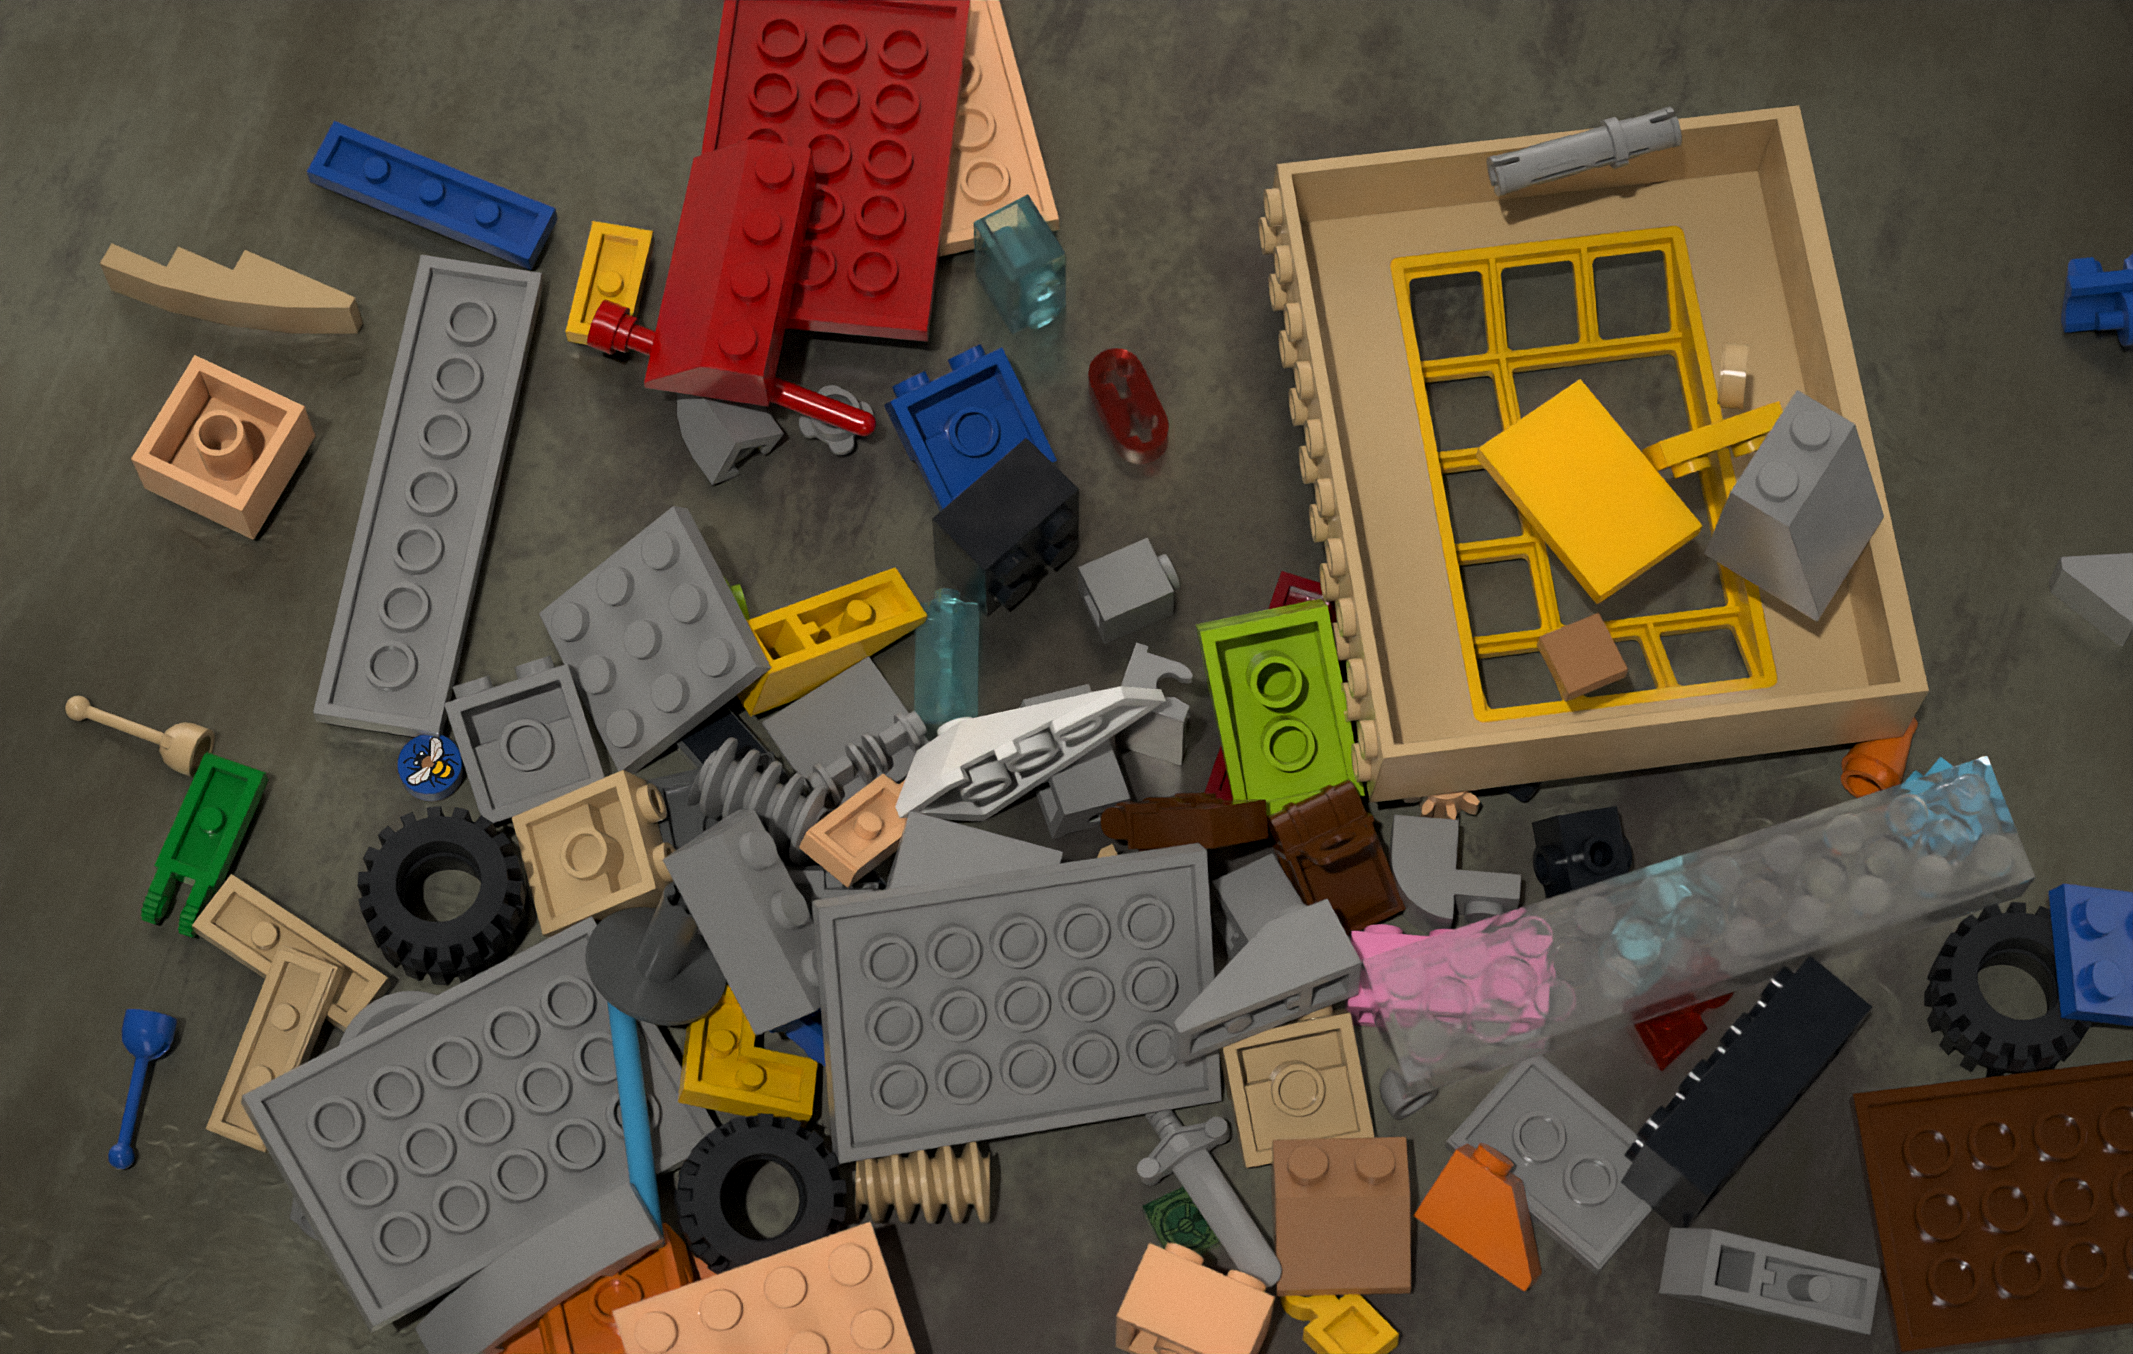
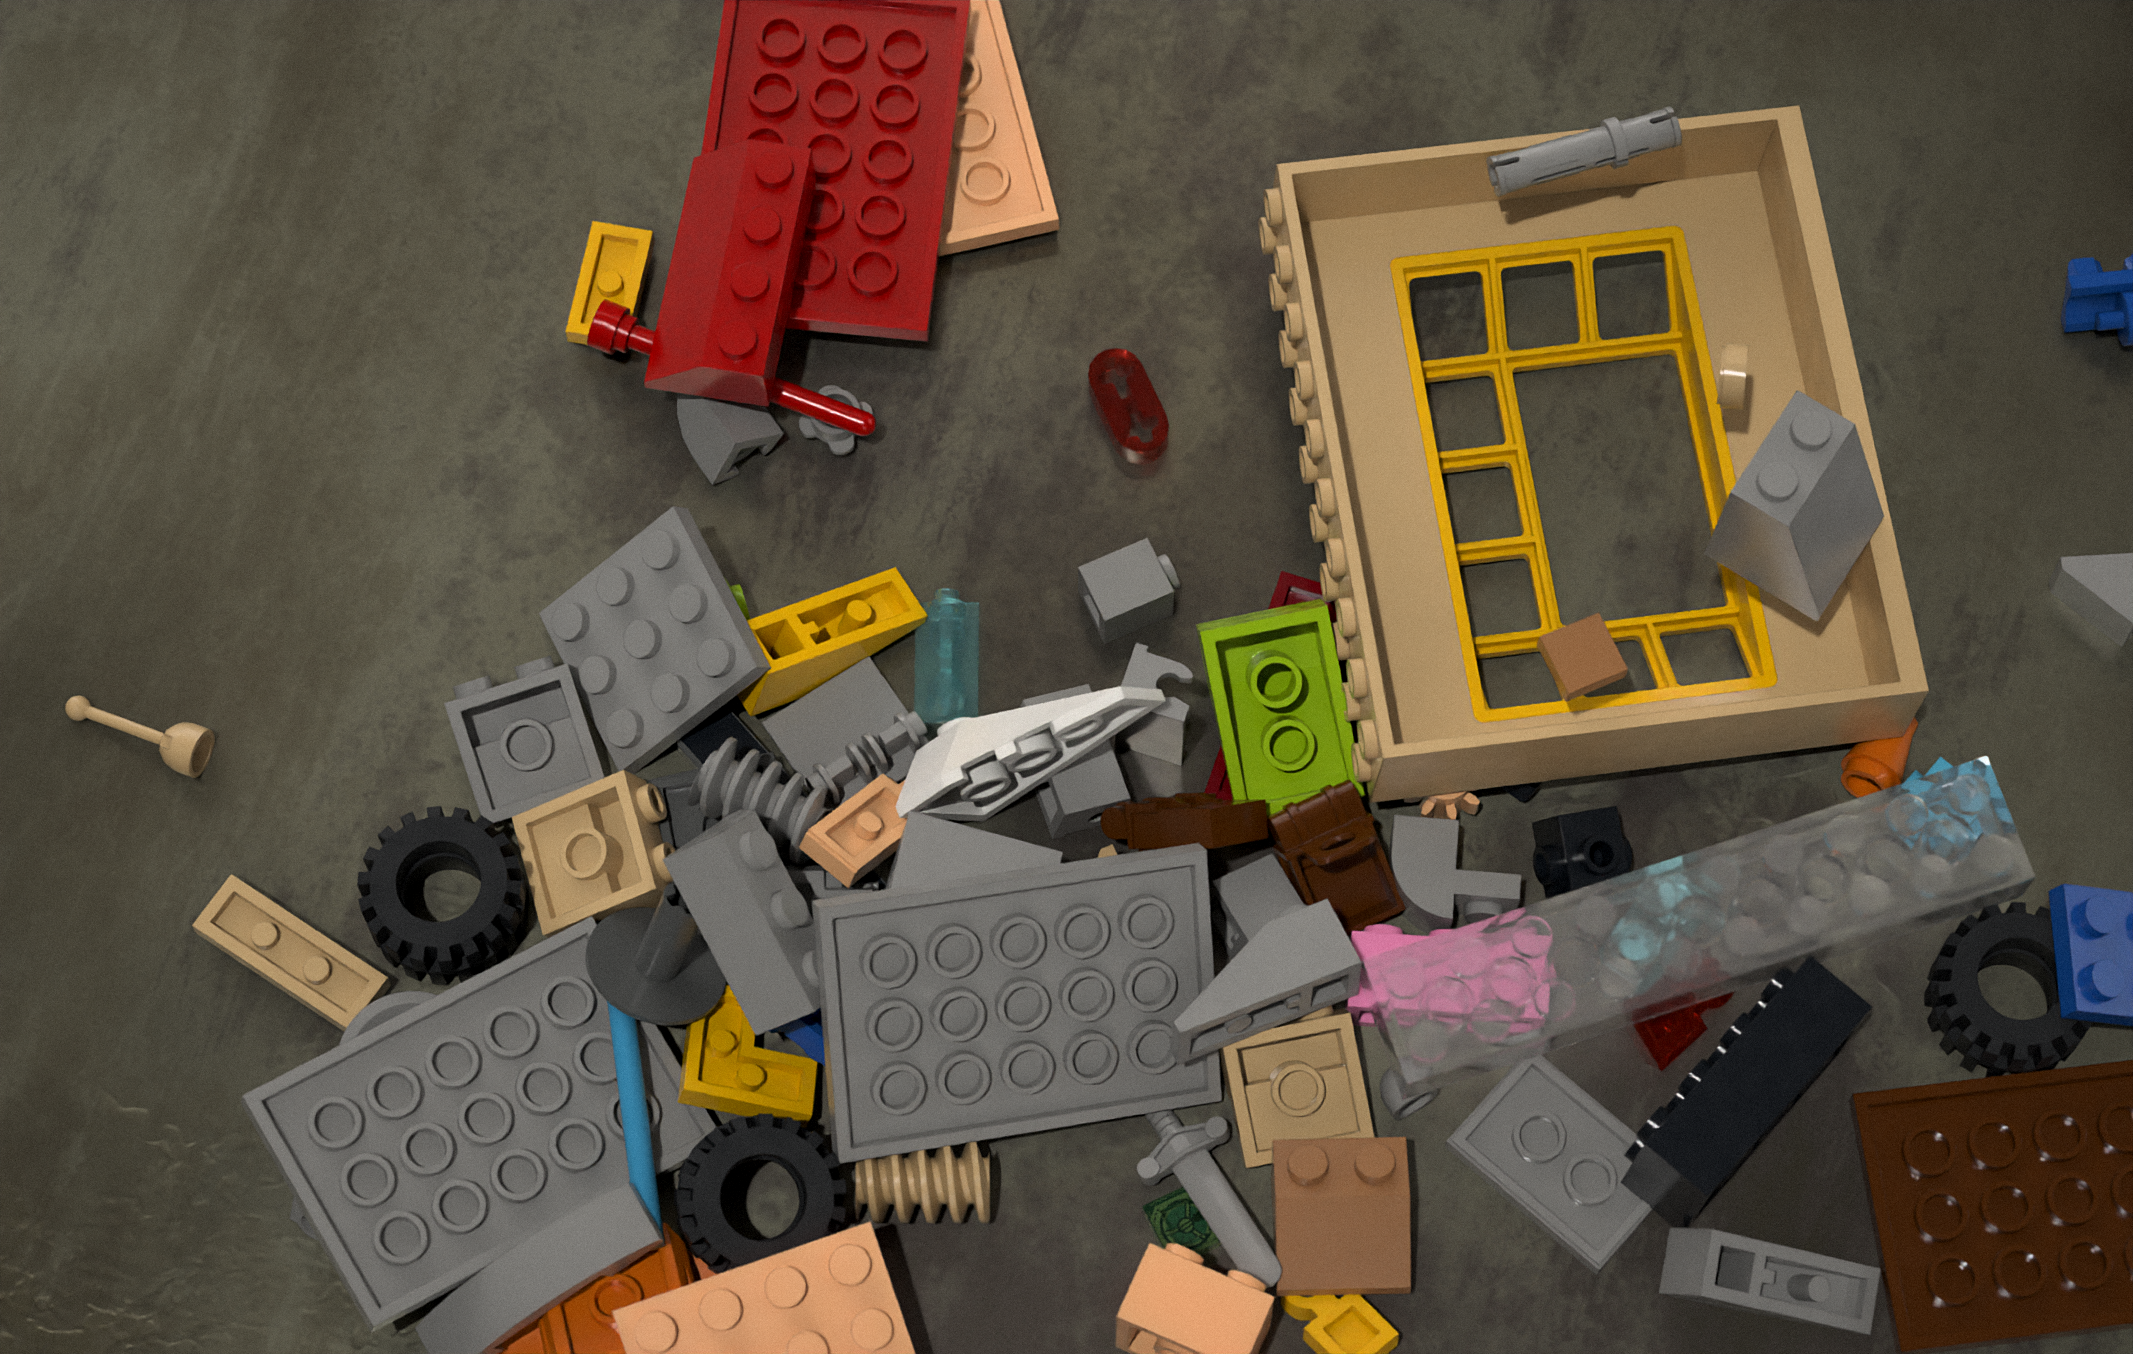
(146, 1037): blue hinge -> none
(204, 838): green hinge -> none
(224, 447): light nougat brick -> none
(249, 296): tan slope -> none
(276, 1036): tan tile -> none
(429, 498): light grey plate -> none
(430, 767): tile -> none
(432, 195): blue plate -> none
(963, 421): blue plate -> none
(1007, 529): black brick -> none
(1020, 265): clear light blue brick -> none
(1484, 1213): orange slope -> none
(1588, 491): yellow tile -> none
(1690, 450): yellow plate -> none

